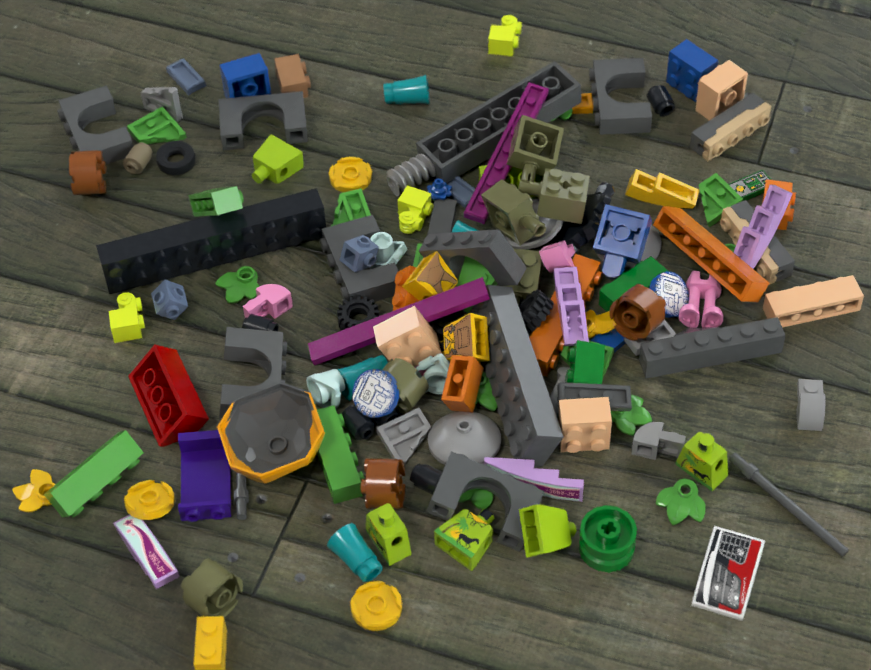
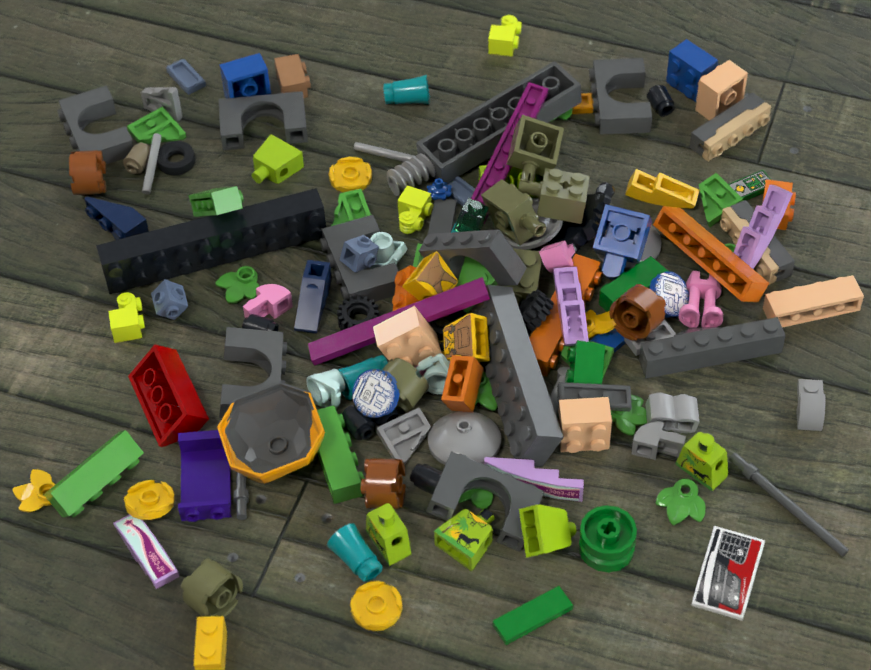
(116, 218): none -> dark blue slope
(151, 165): none -> light grey bar
(313, 295): none -> dark blue slope
(382, 152): none -> light grey bar
(471, 216): none -> clear green brick
(532, 615): none -> green tile
(676, 412): none -> light grey brick

